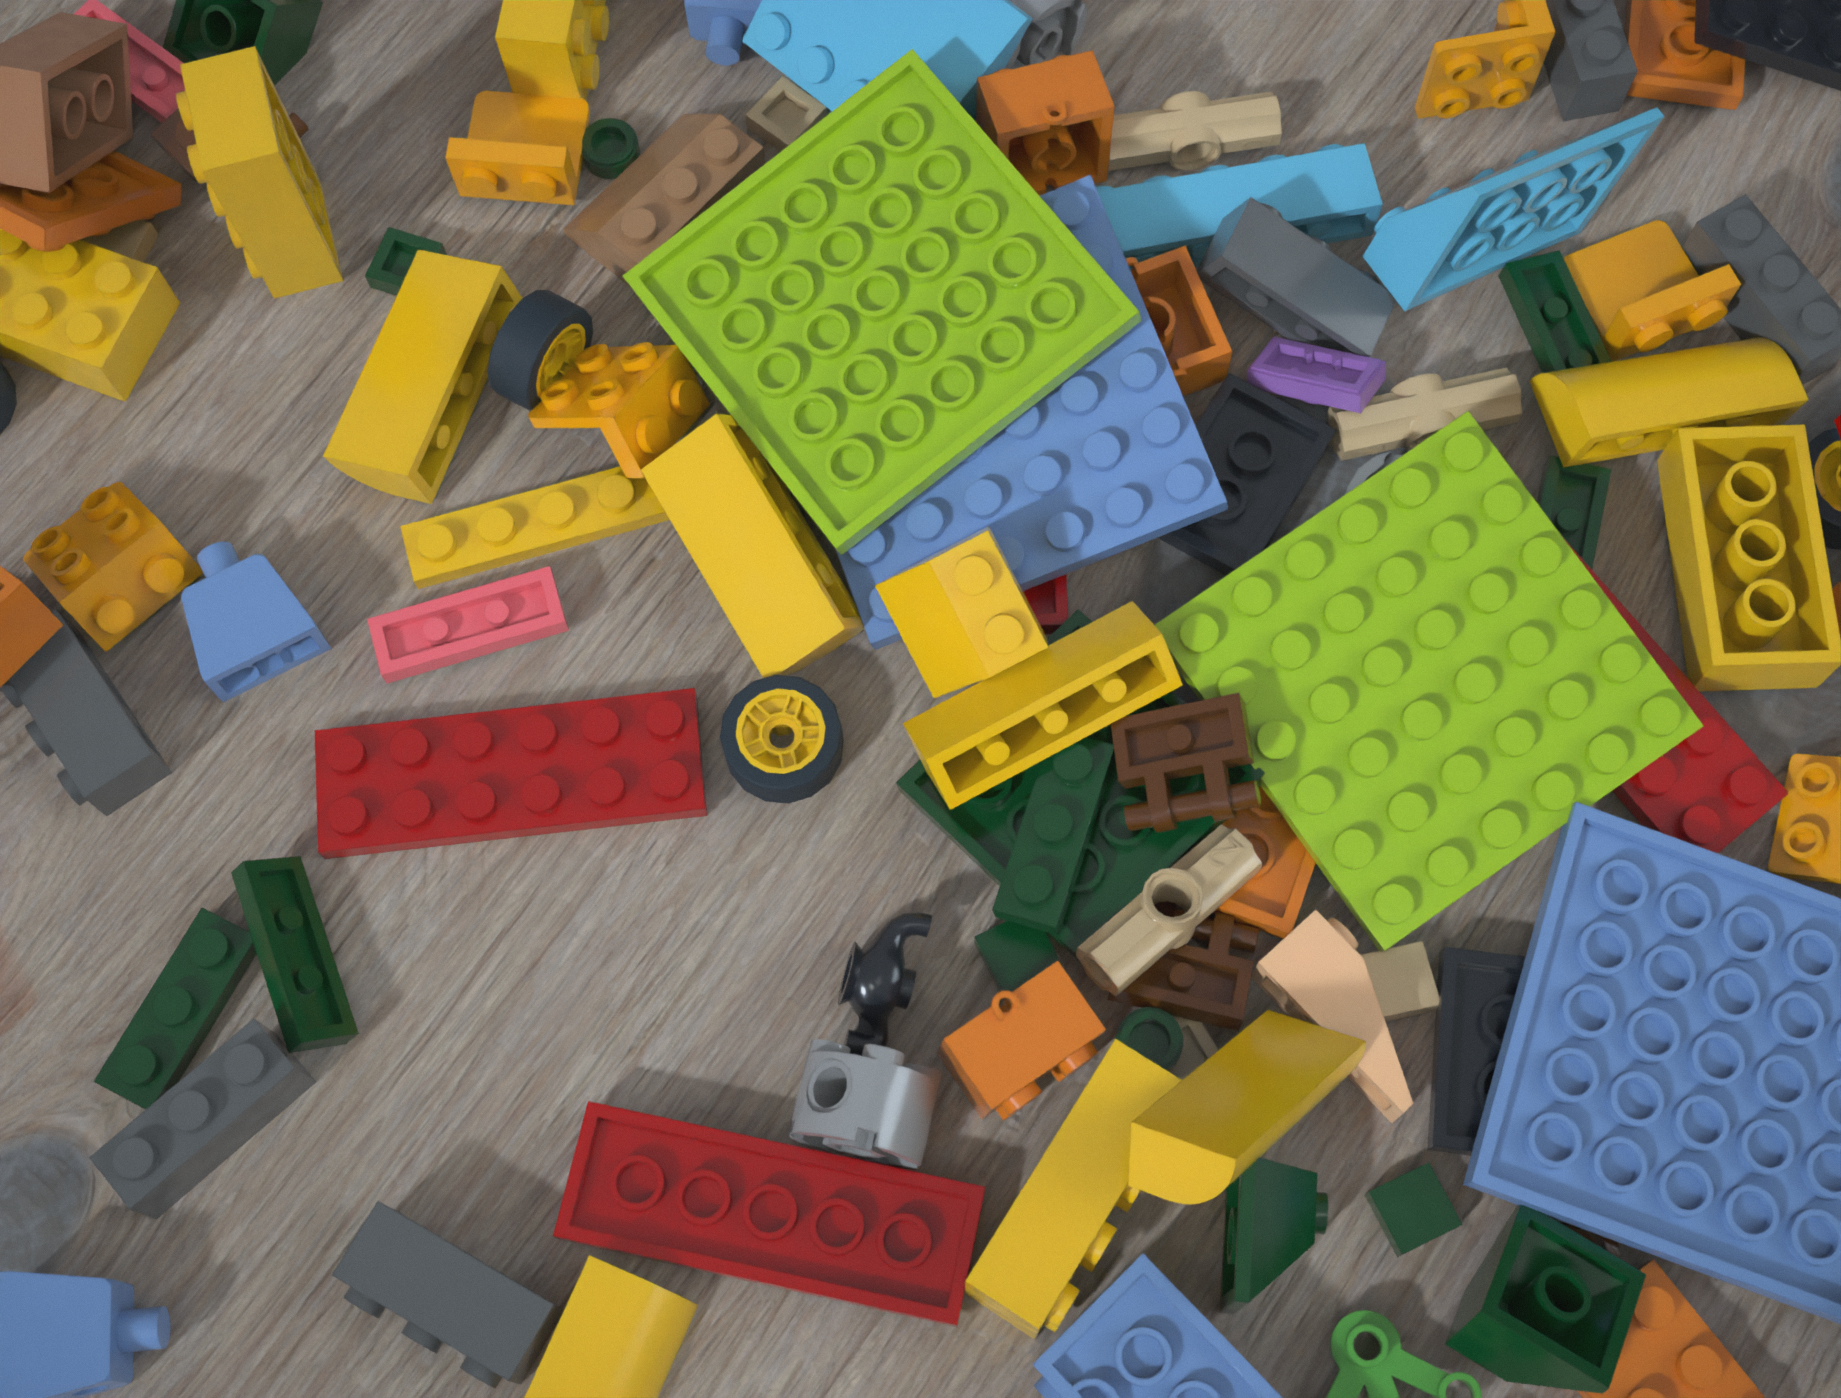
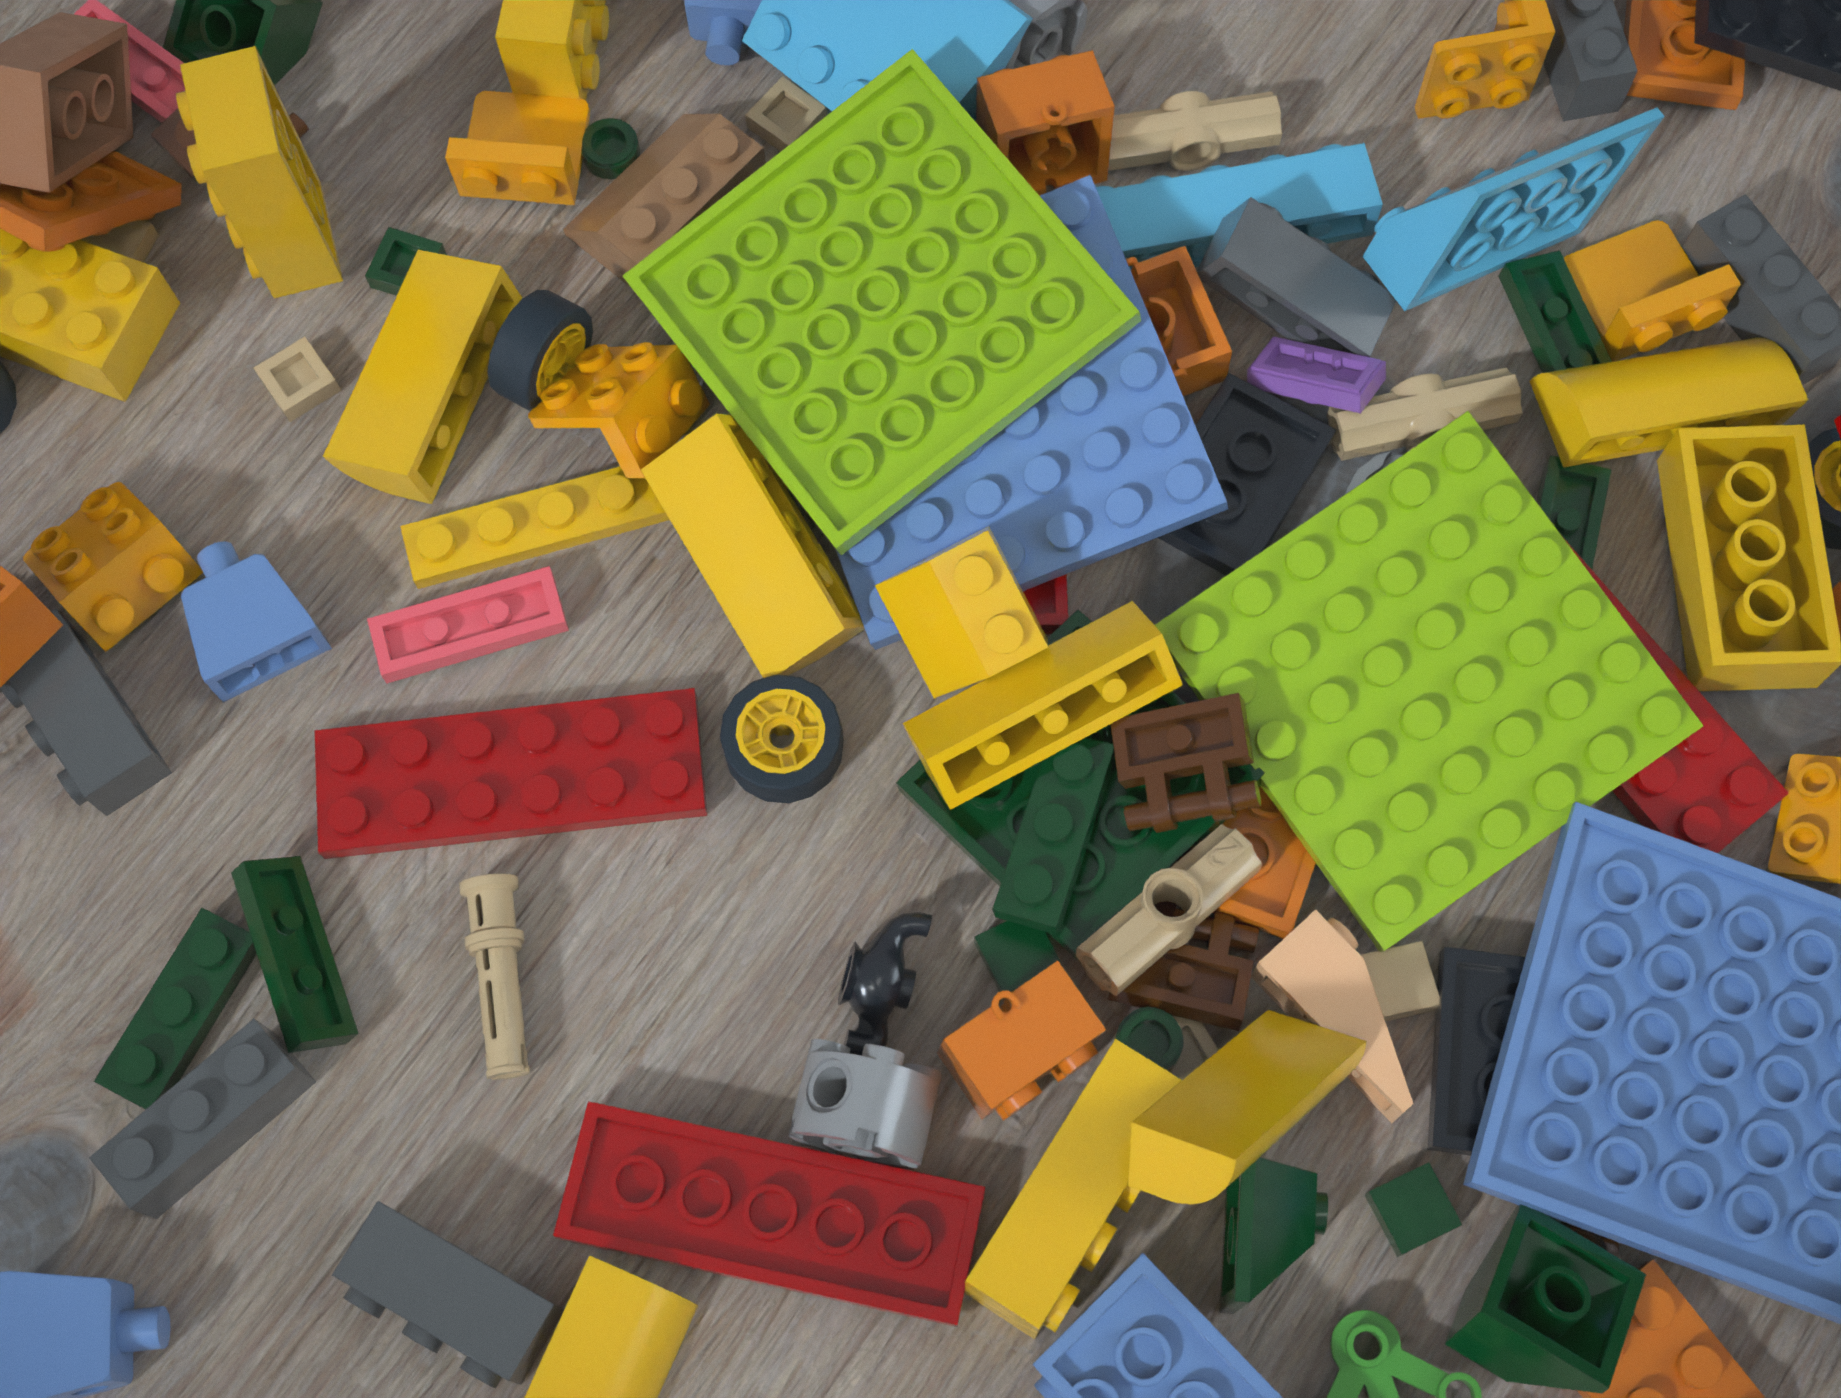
(297, 379): none -> tan tile
(495, 945): none -> tan pin

